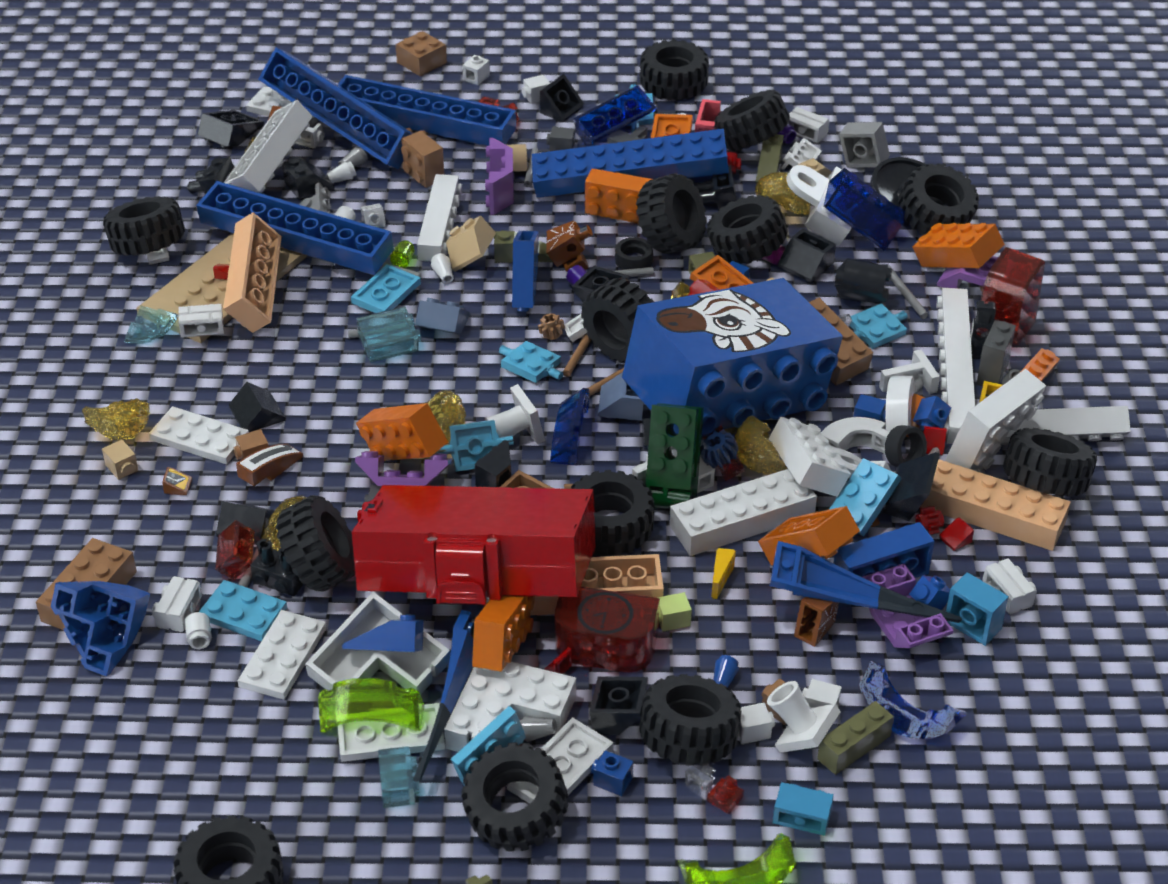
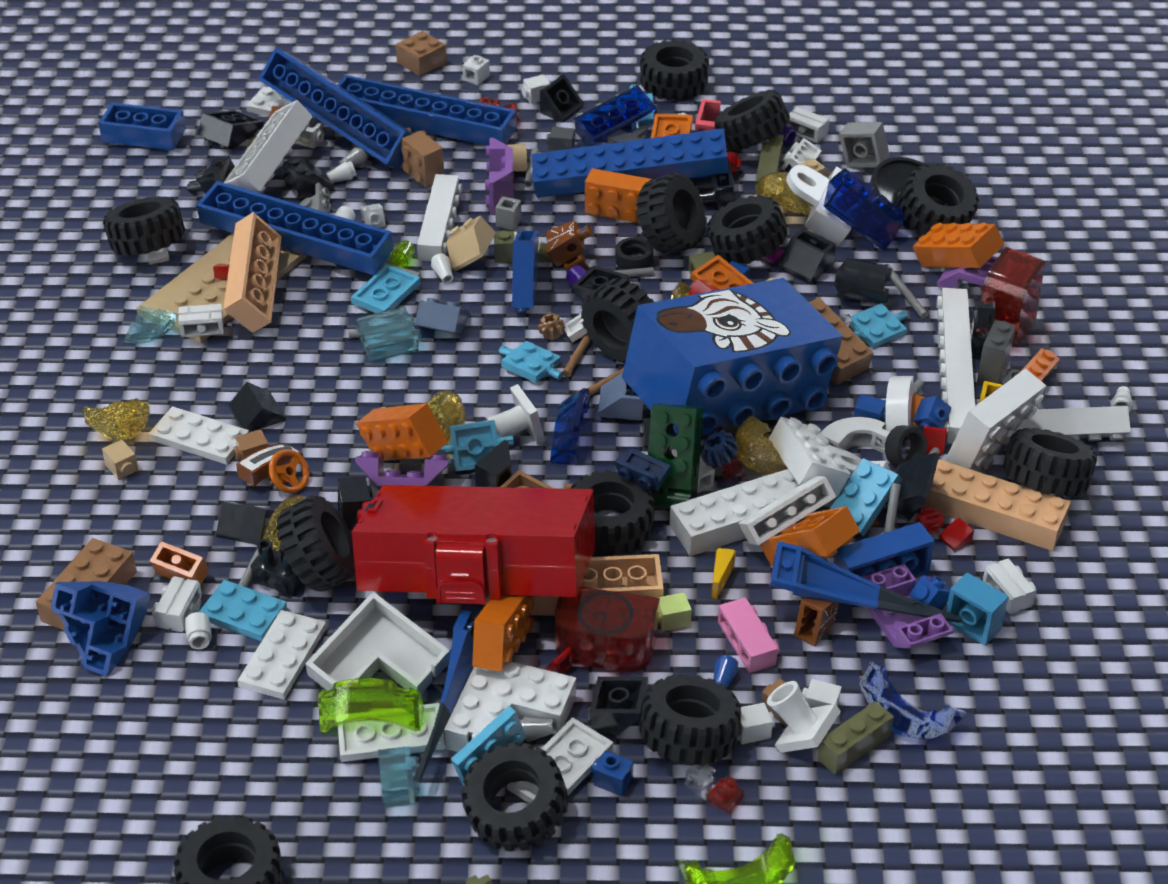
(142, 126): none -> blue brick
(176, 482): slope -> none
(176, 562): none -> orange brick
(234, 550): clear red brick -> none
(279, 476): none -> orange piece
(351, 496): none -> black slope
(396, 635): blue slope -> none
(508, 213): none -> light grey brick
(642, 469): none -> dark blue bracket
(748, 635): none -> bright pink brick
(787, 510): none -> white brick
(803, 808): dark azure brick -> none
(892, 507): none -> light grey bar
(919, 369): white bracket -> none
(1123, 398): none -> white cone

